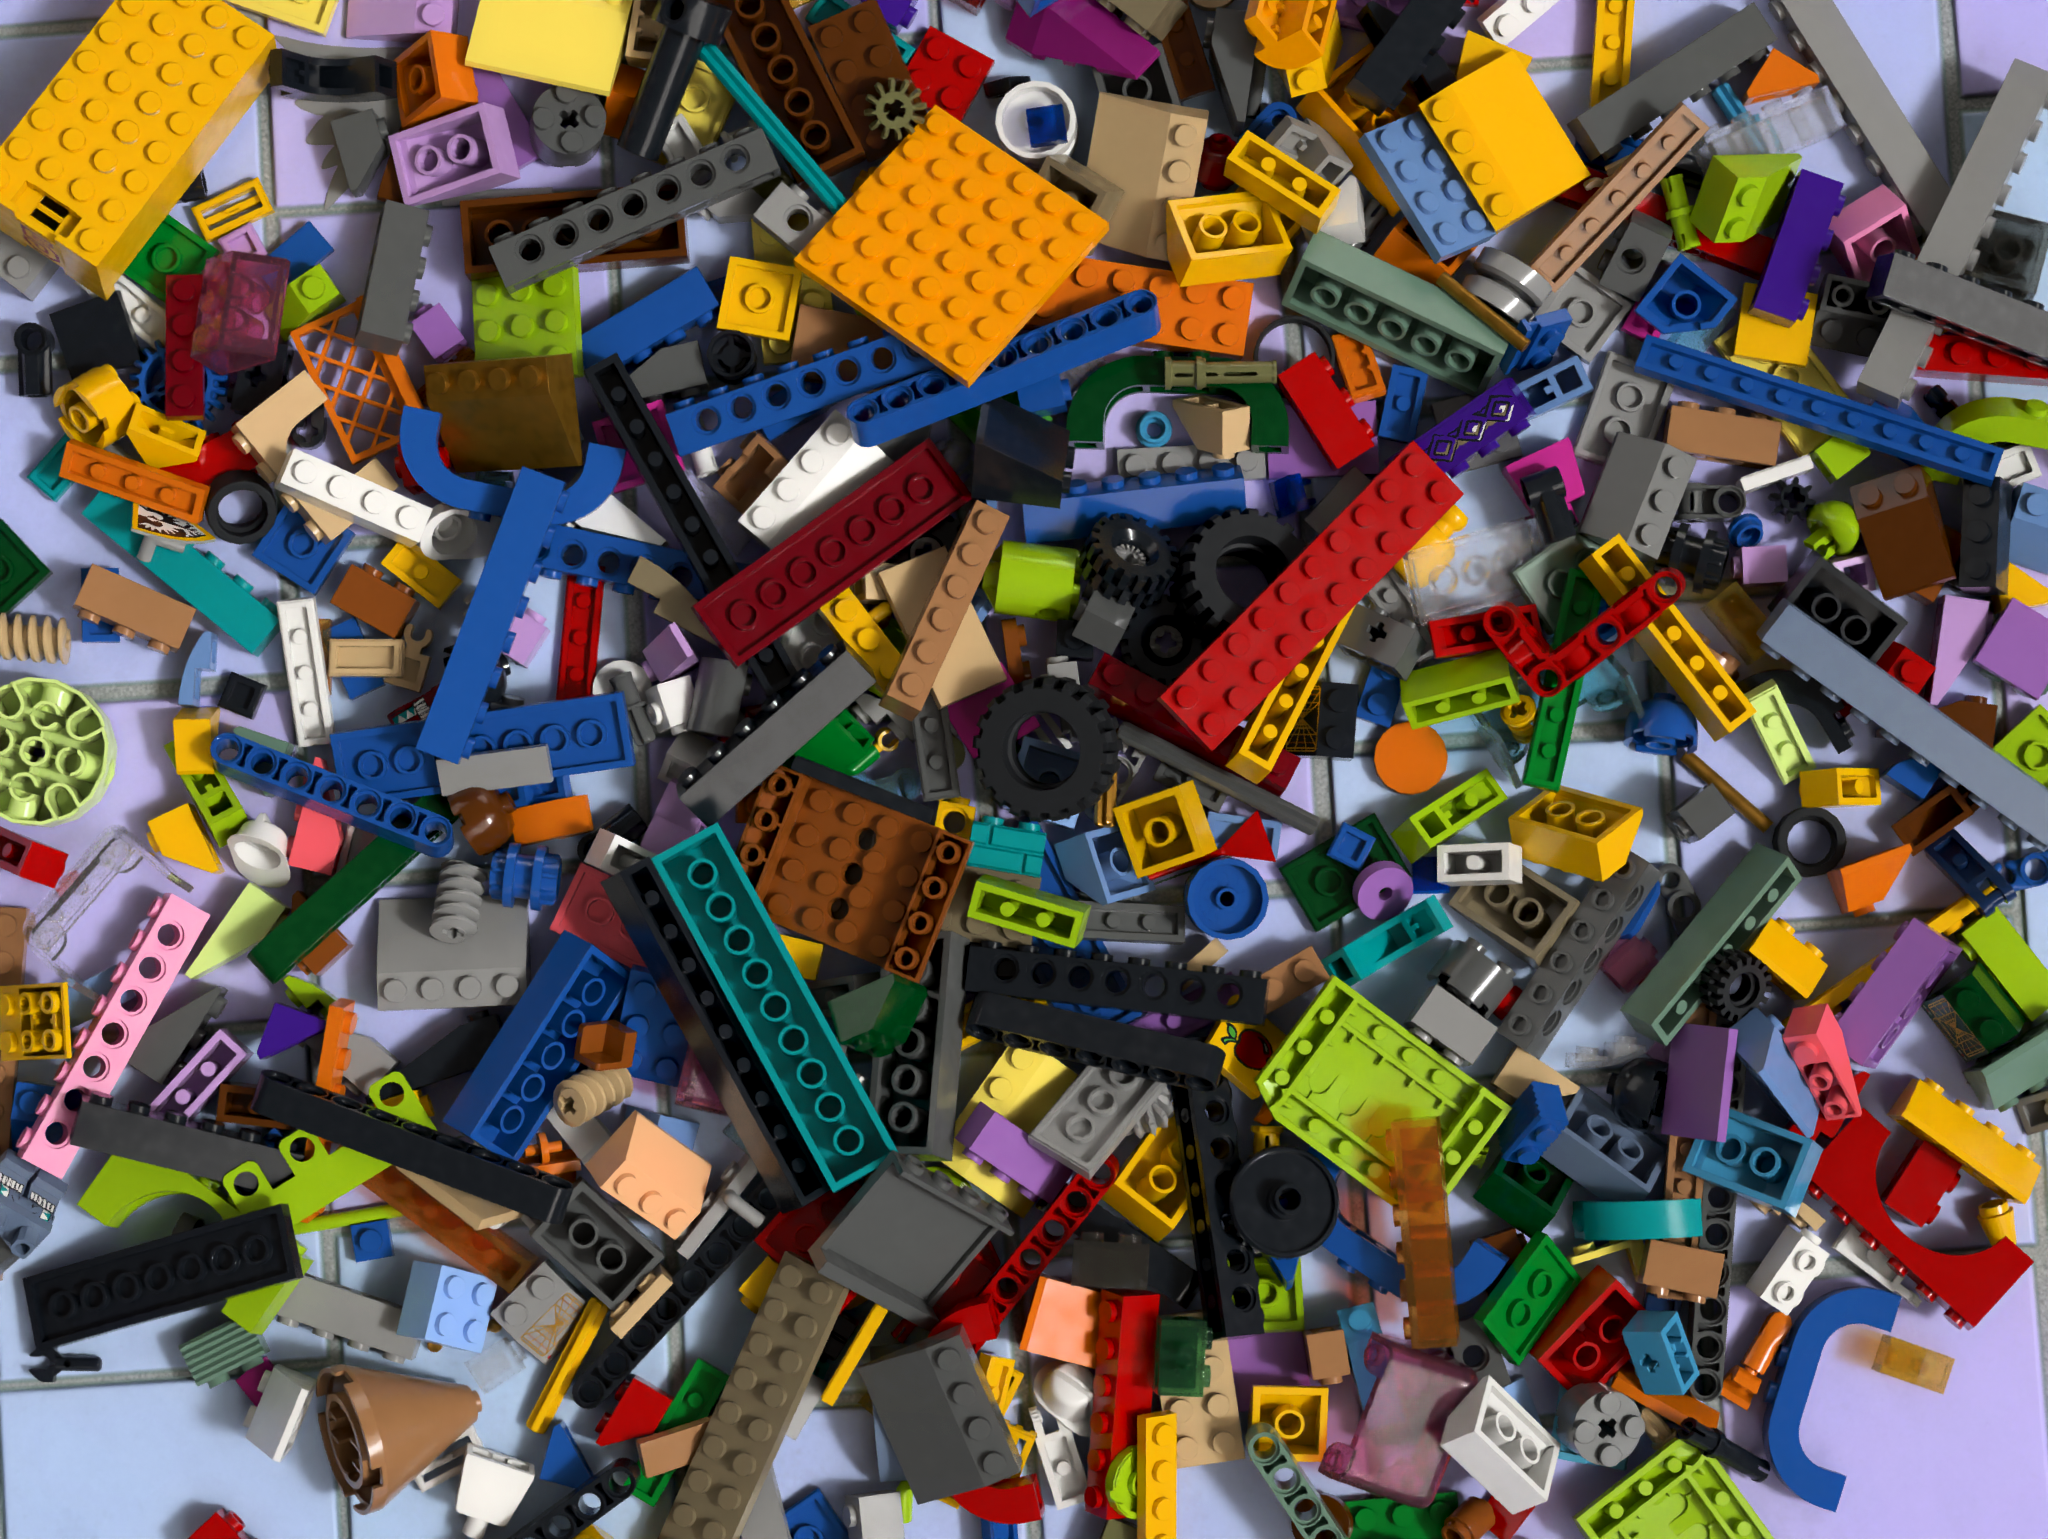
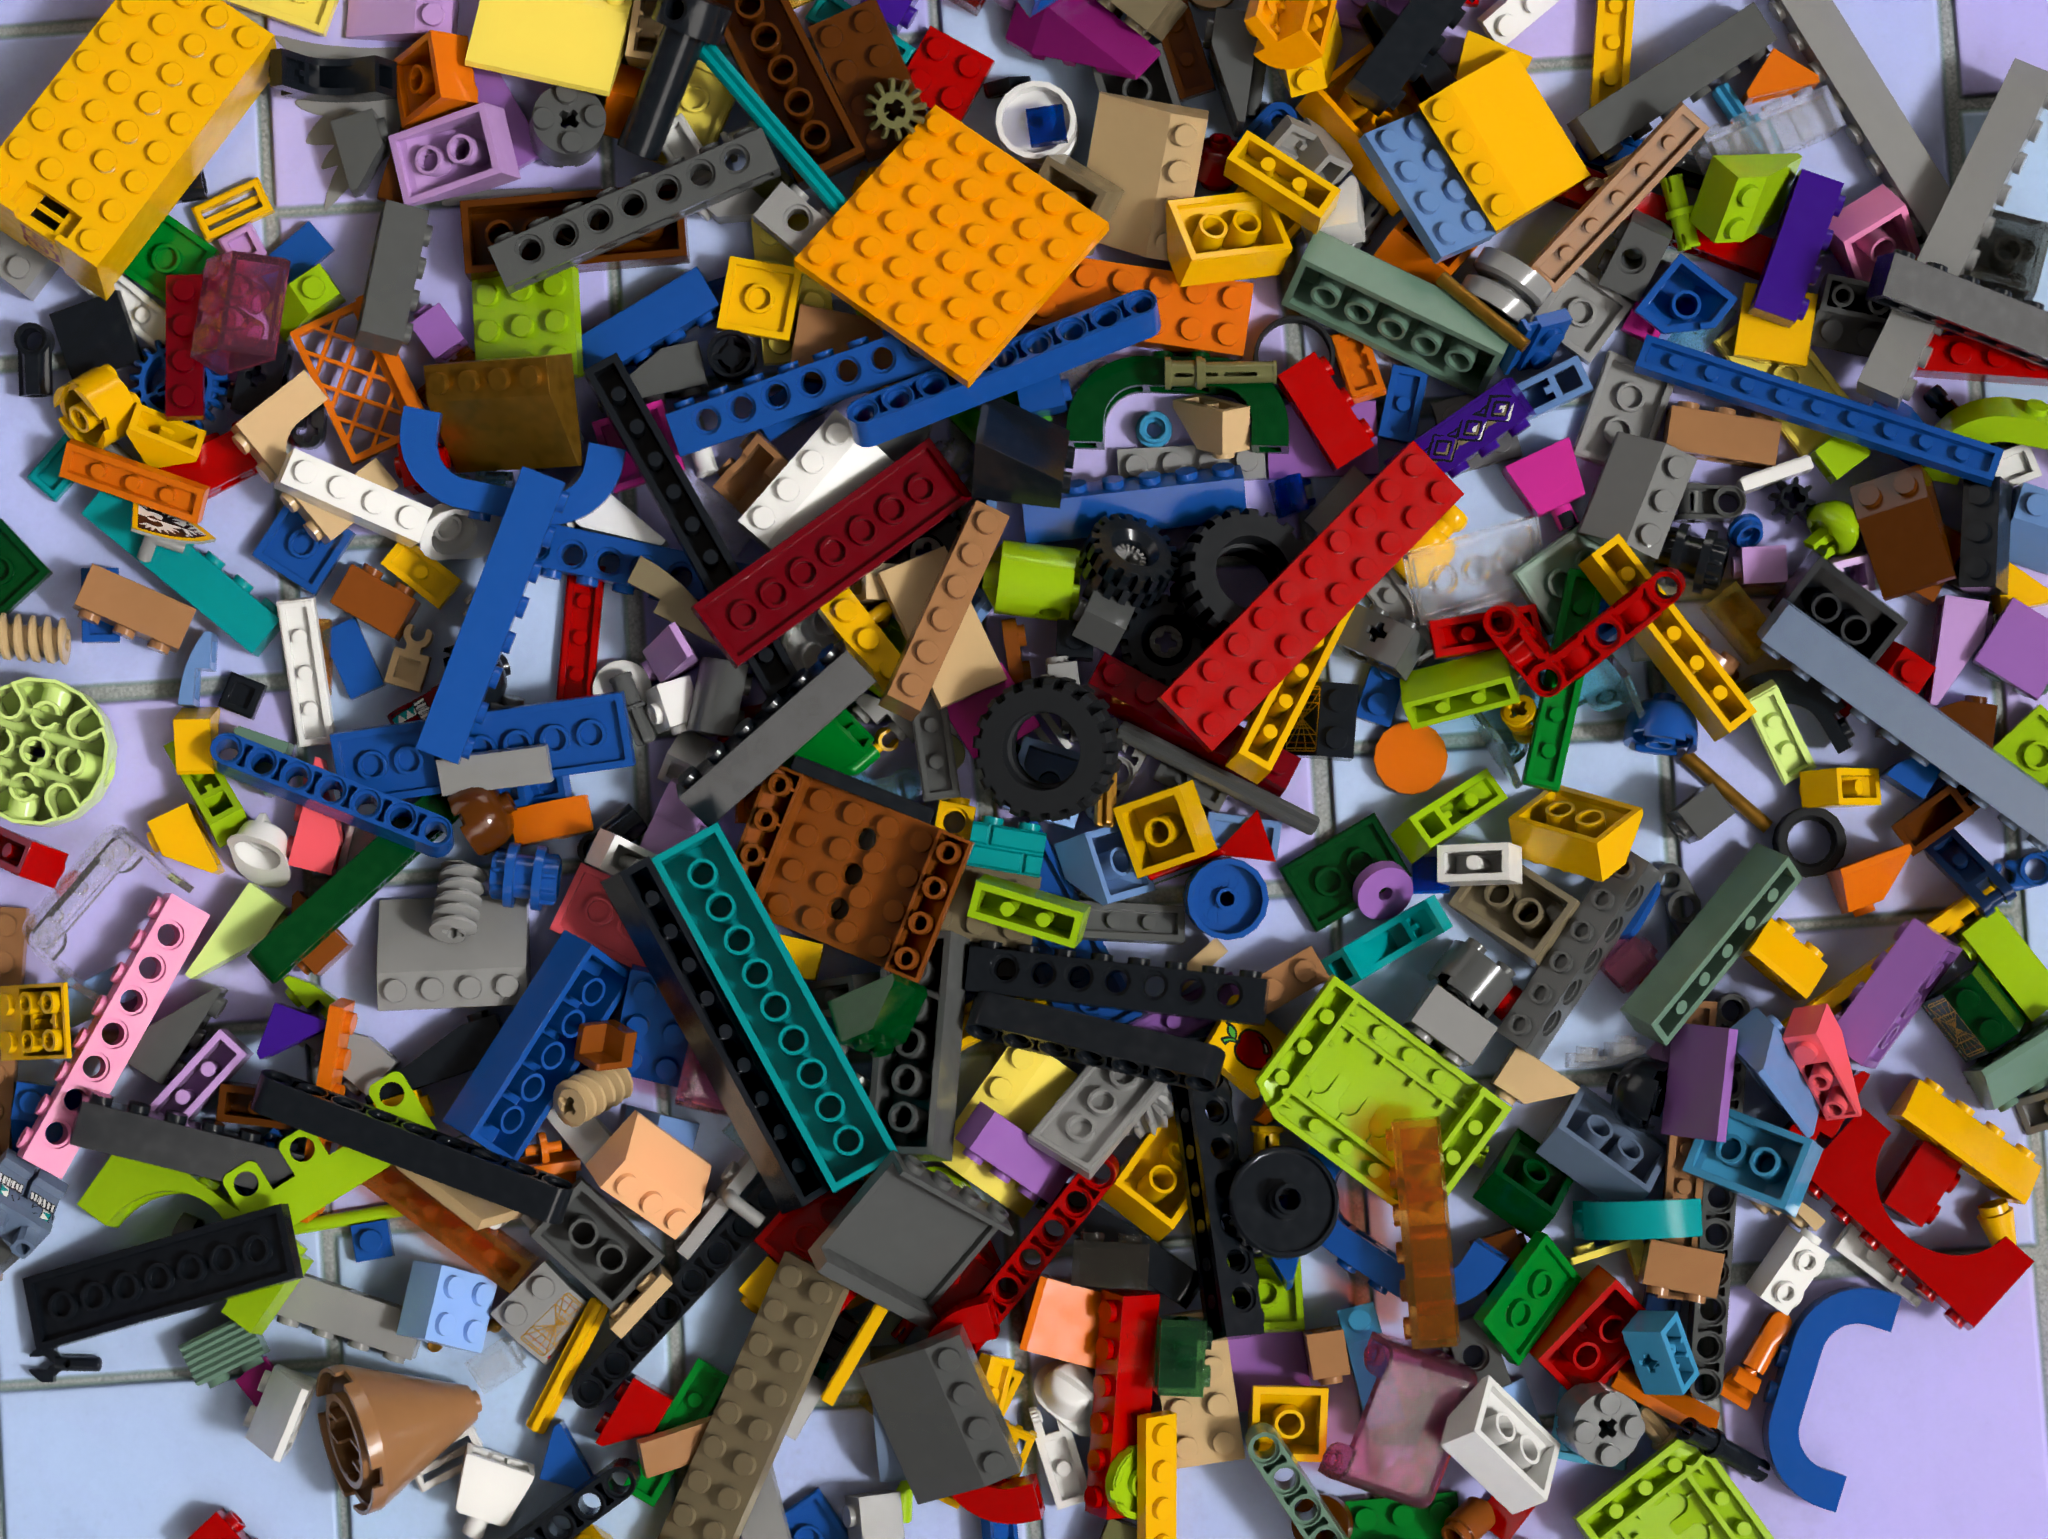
(243, 532): black tyre -> none
(367, 658): tan tile -> none
(529, 637): lavender brick -> none
(1351, 846): blue tile -> none
(1532, 1123): blue brick -> none
(1546, 495): black piece -> none
(1722, 976): black tyre -> none
(1913, 1363): clear yellow slope -> none

